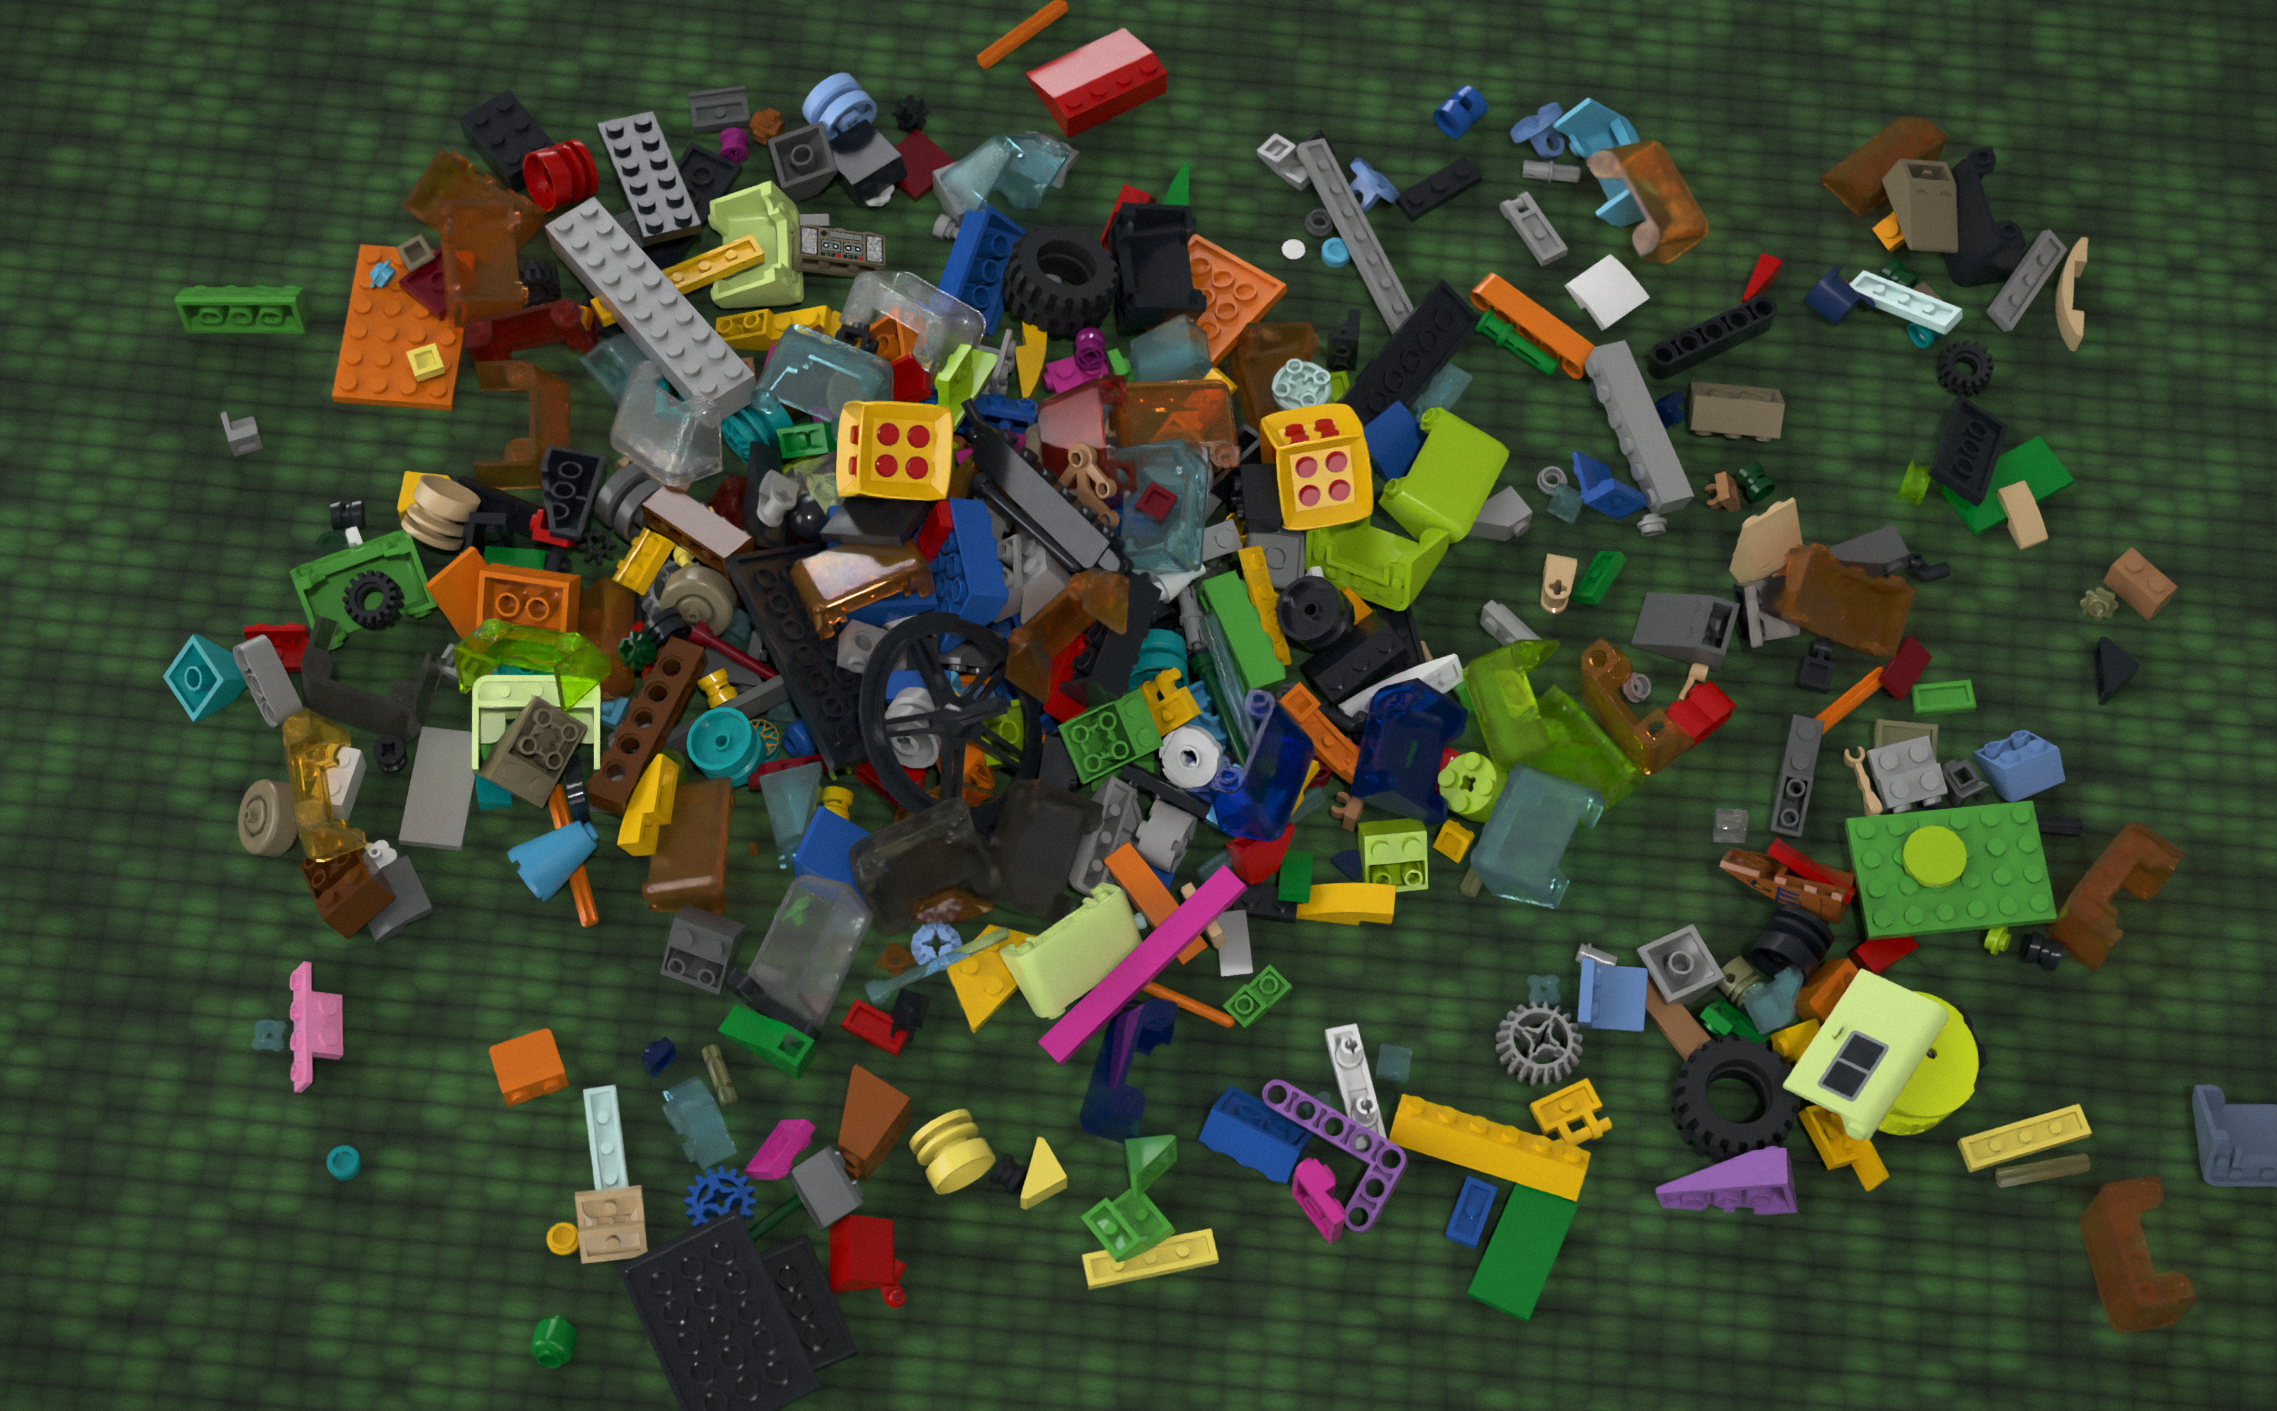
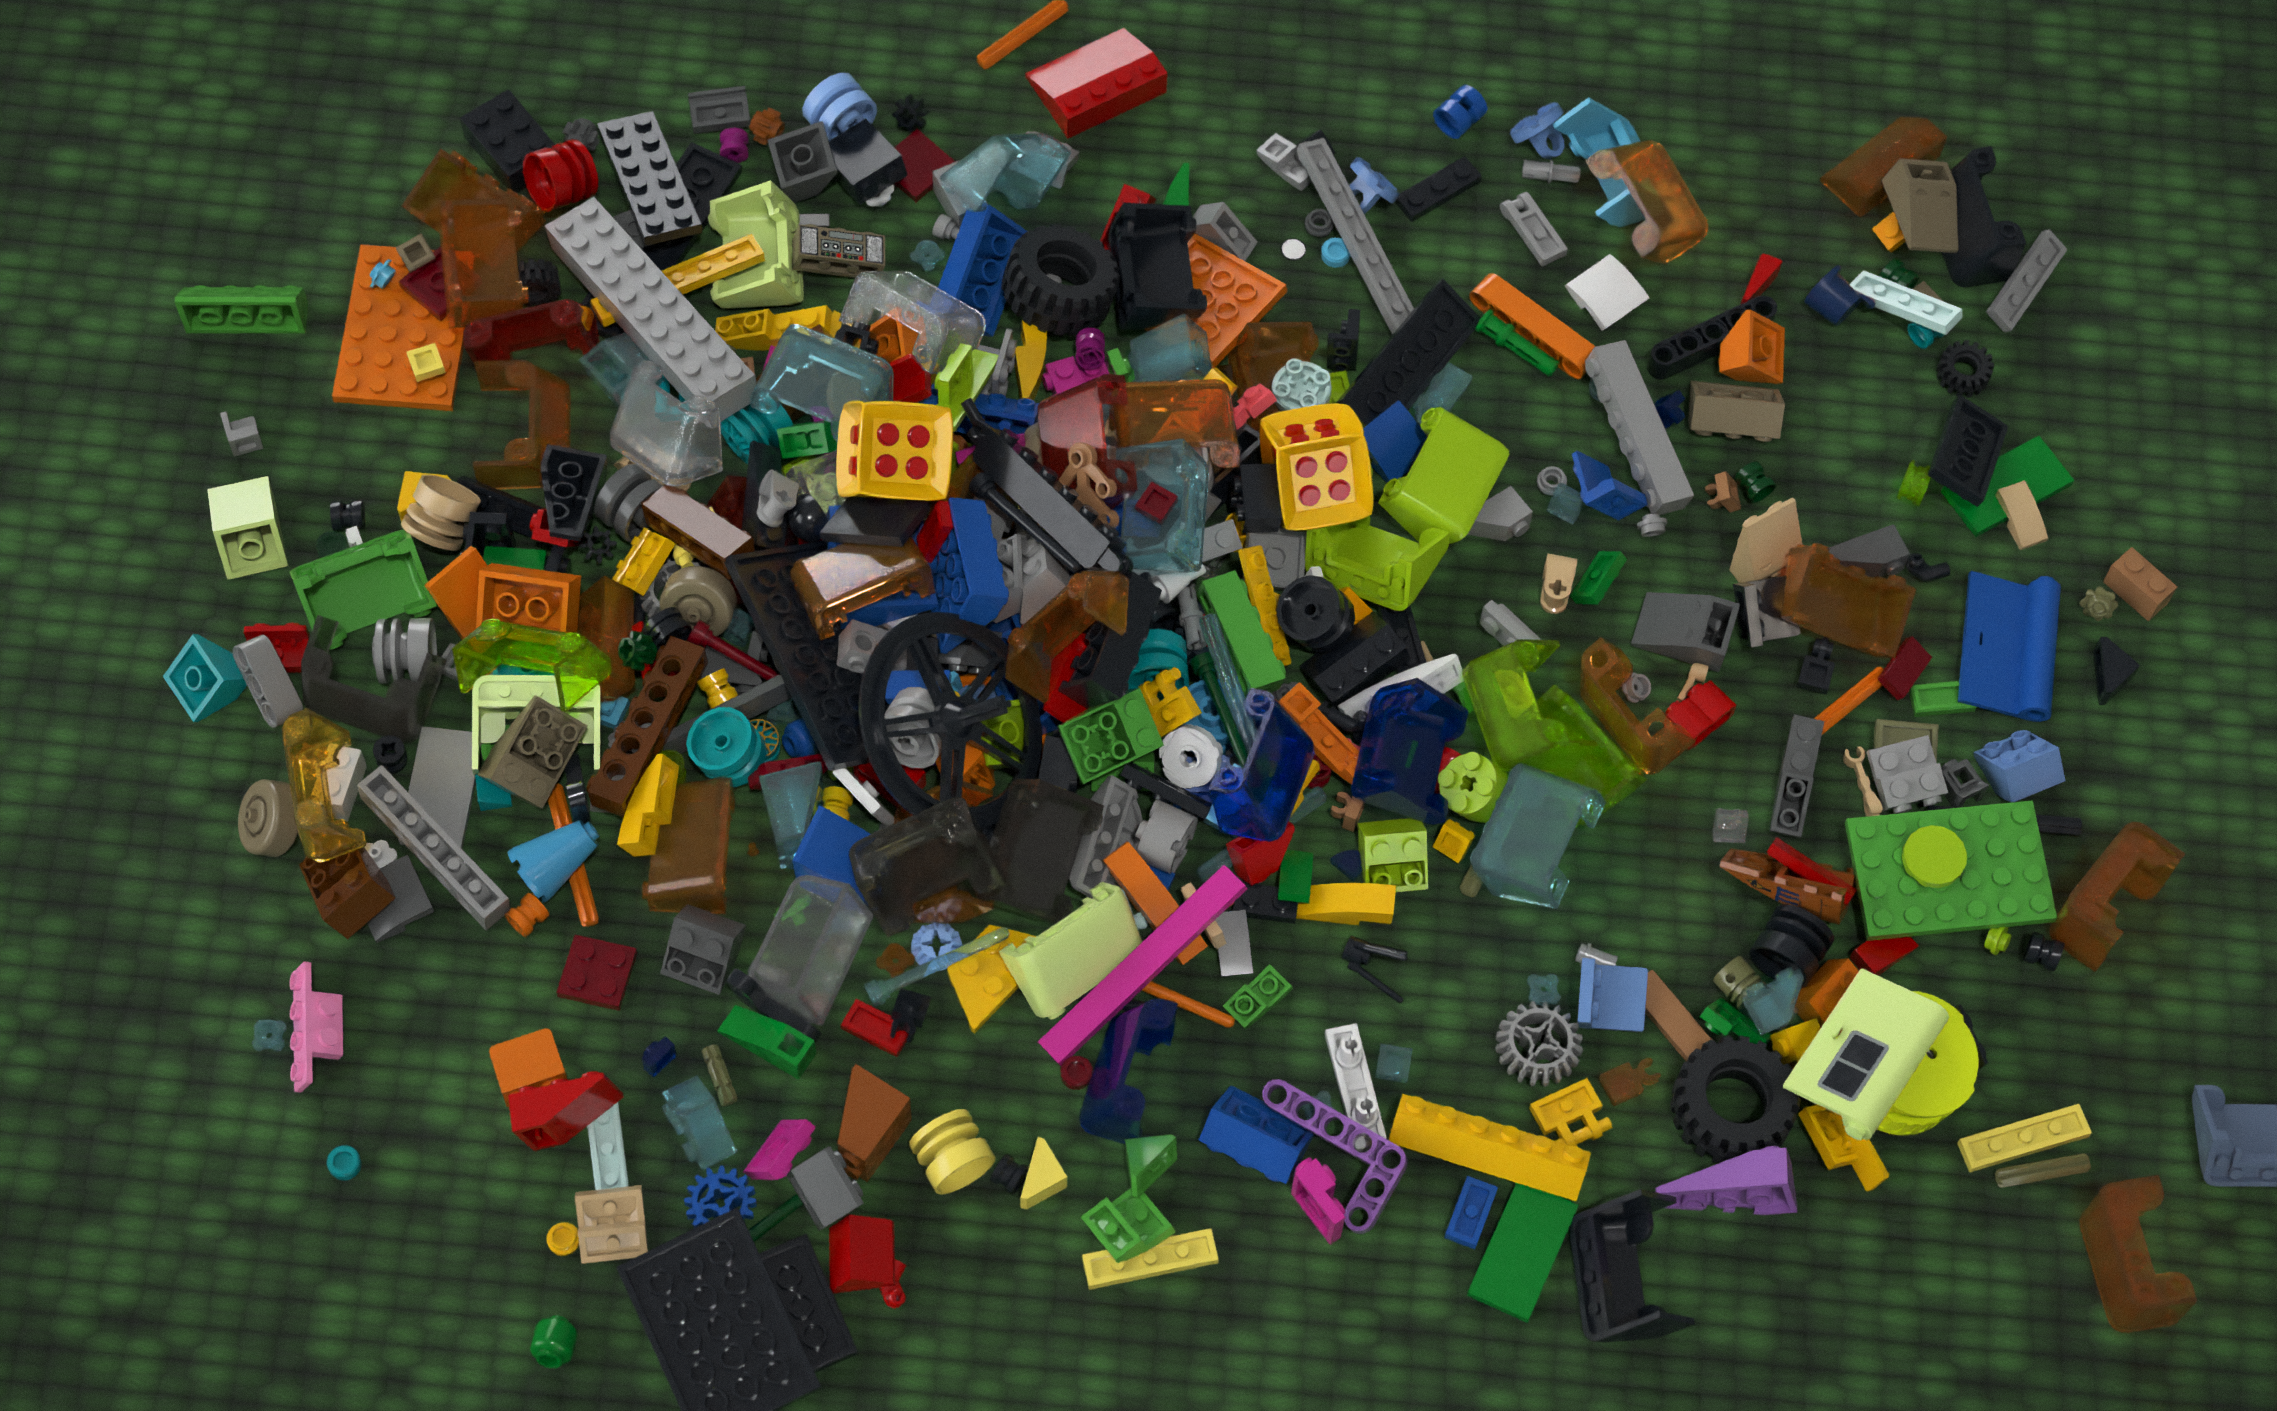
(247, 527): none -> yellowish green slope
(359, 591): black tyre -> none
(400, 650): none -> light grey wheel
(433, 847): none -> light grey brick
(525, 916): none -> orange wheel
(560, 1110): none -> red slope
(584, 131): none -> dark grey gear
(597, 972): none -> dark red plate
(865, 794): none -> white plate
(927, 248): none -> clear light blue plate
(1076, 1072): none -> dark red tile
(1224, 229): none -> light grey slope
(1252, 404): none -> coral plate
(1360, 952): none -> black plant
(1610, 1271): none -> black windscreen
(1625, 1083): none -> clear orange plate
(1681, 965): light grey slope -> none
(1753, 350): none -> orange slope
(2017, 646): none -> blue door
(2069, 320): tan slope -> none

